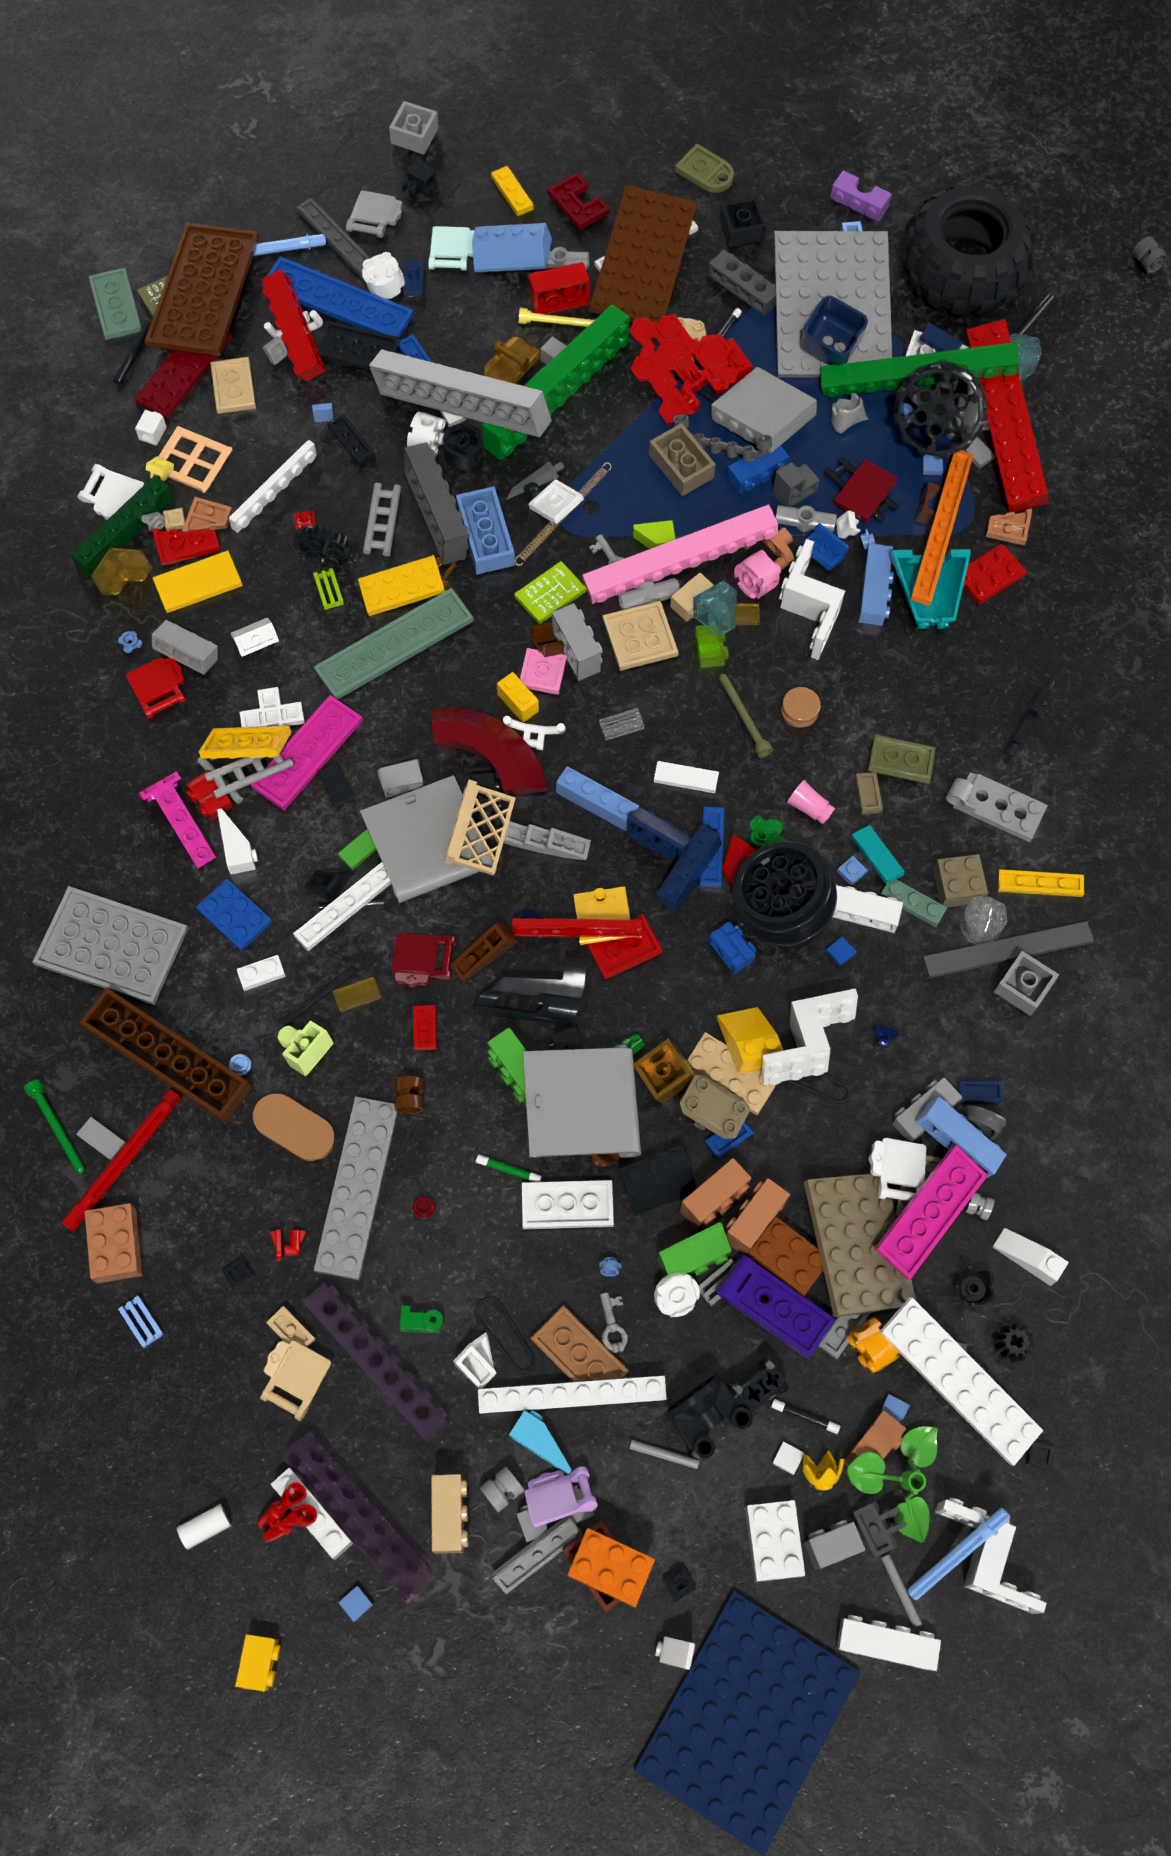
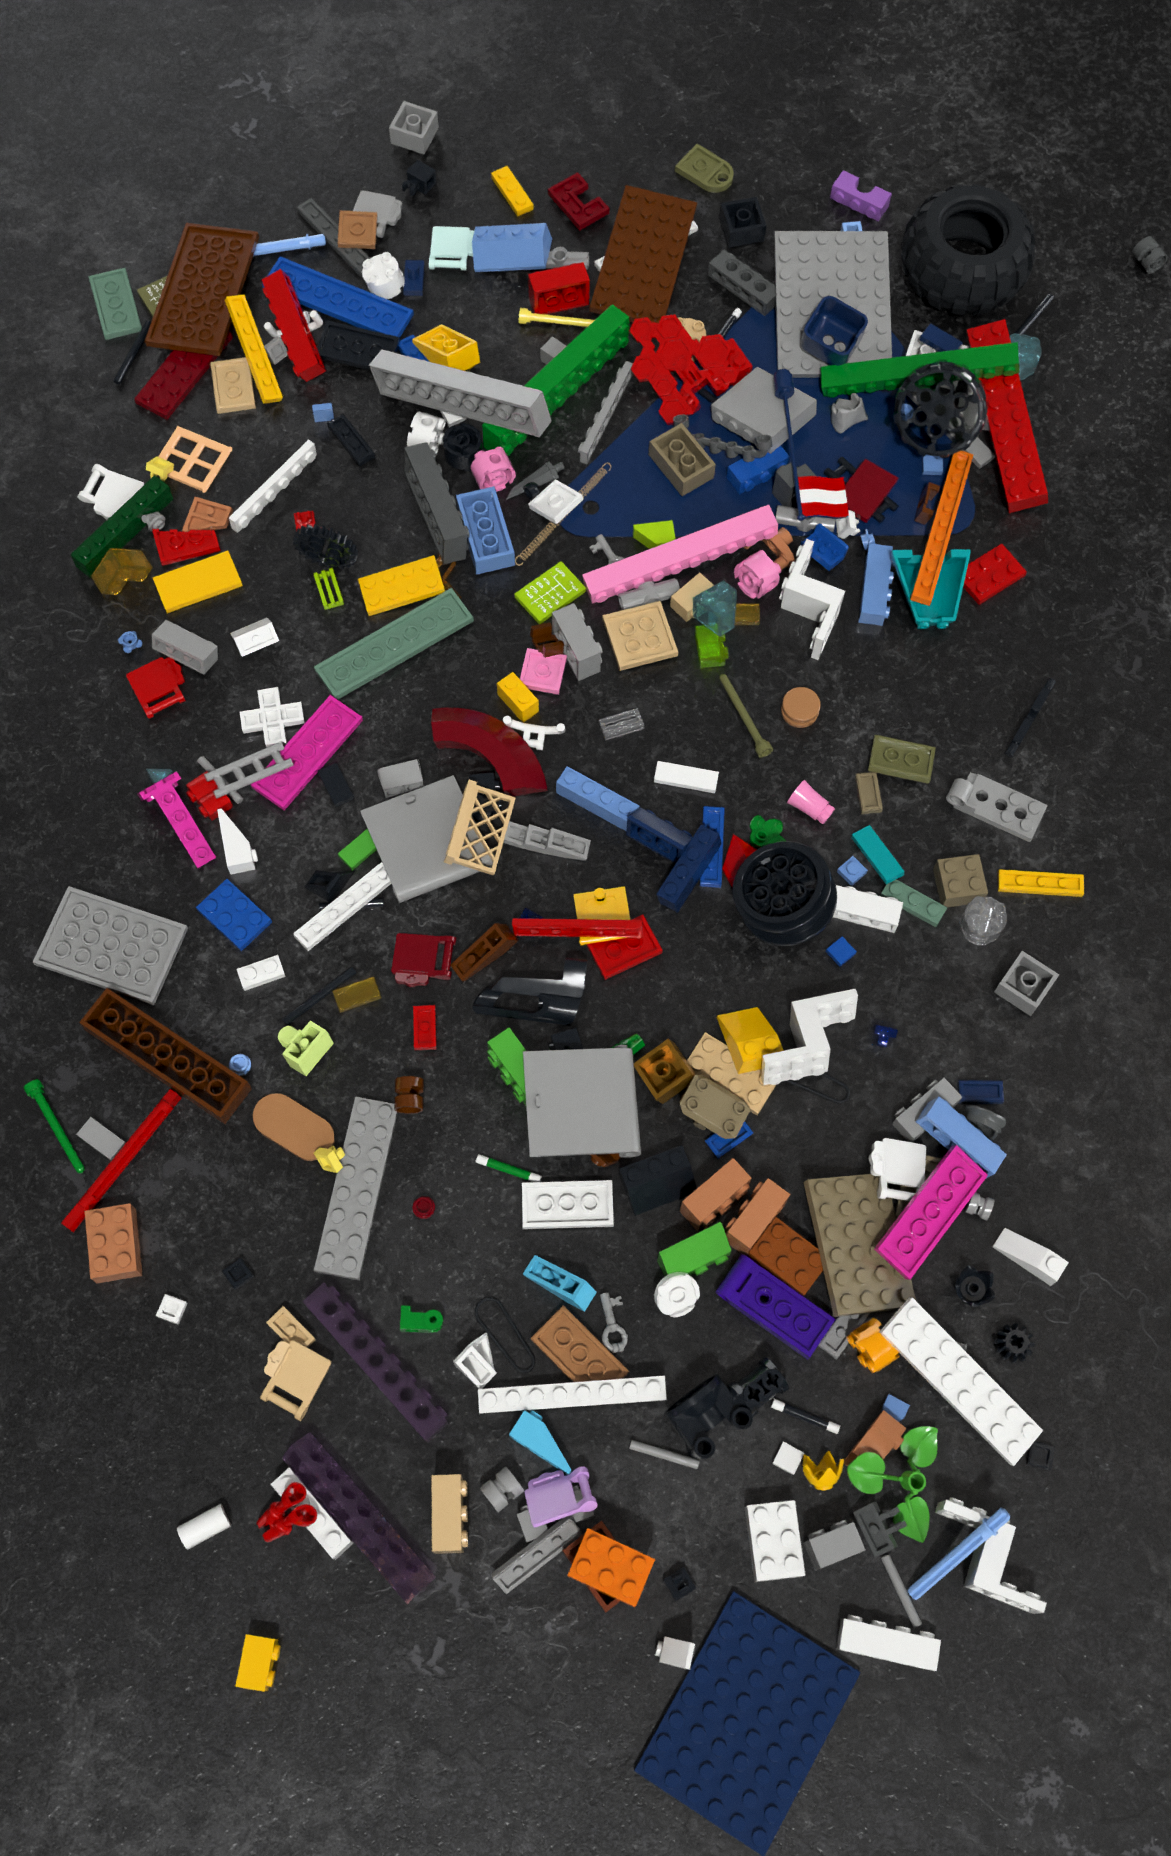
(130, 1305): light blue tile -> none
(150, 427): white brick -> none
(157, 774): none -> clear light blue slope
(171, 1309): none -> white tile
(174, 519): tan tile -> none
(245, 742): yellow plate -> none
(253, 349): none -> yellow plate
(296, 1238): red piece -> none
(330, 1158): none -> light yellow tile
(355, 1603): medium blue tile -> none
(357, 229): none -> medium nougat tile
(389, 527): light grey bar -> none
(448, 348): none -> yellow slope
(492, 469): none -> bright pink brick
(511, 360): pearl gold shield -> none
(560, 1282): none -> medium azure slope
(602, 418): none -> light grey plate
(609, 1266): medium blue plate -> none
(705, 1295): light grey tile -> none
(732, 947): blue brick -> none
(814, 494): none -> flag
(1007, 949): dark grey tile -> none
(1010, 527): nougat wing -> none

